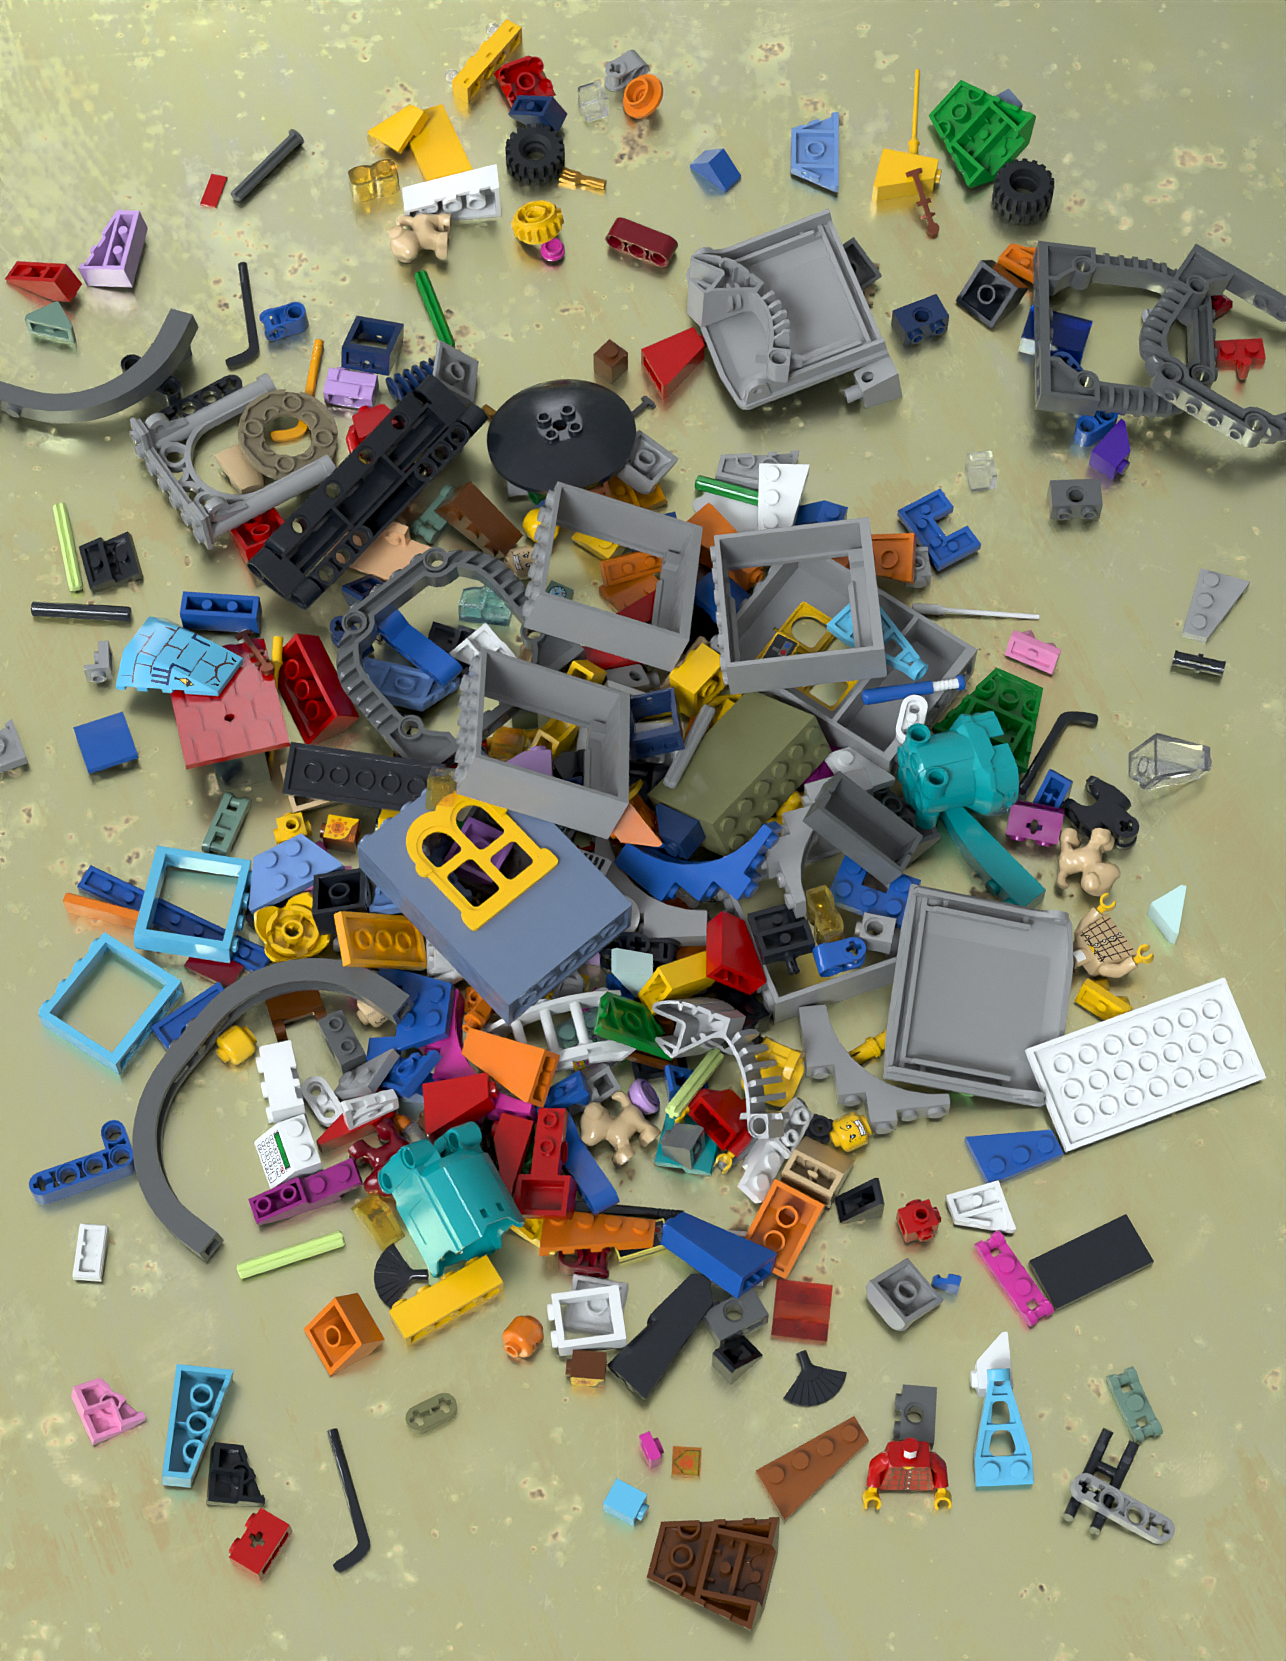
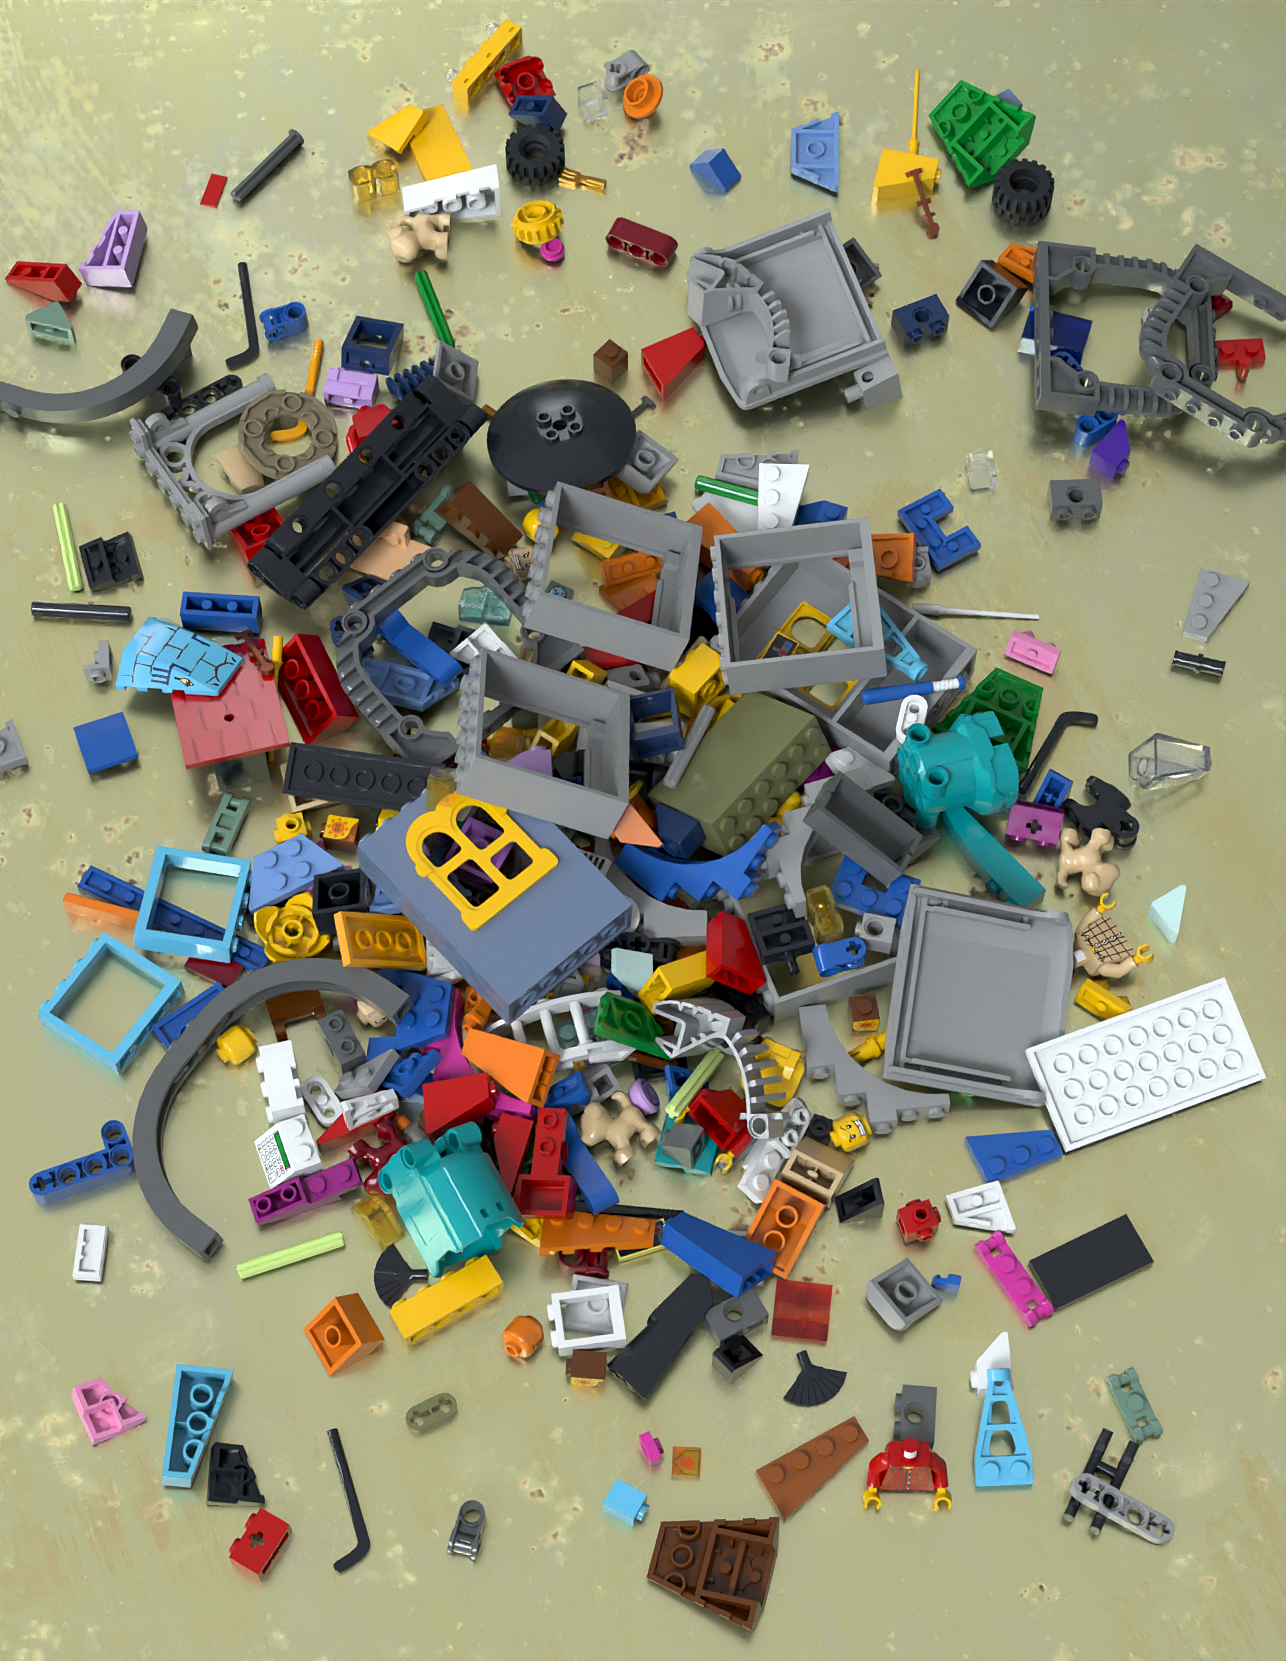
(467, 1535): none -> dark grey piece
(863, 1014): none -> reddish brown brick

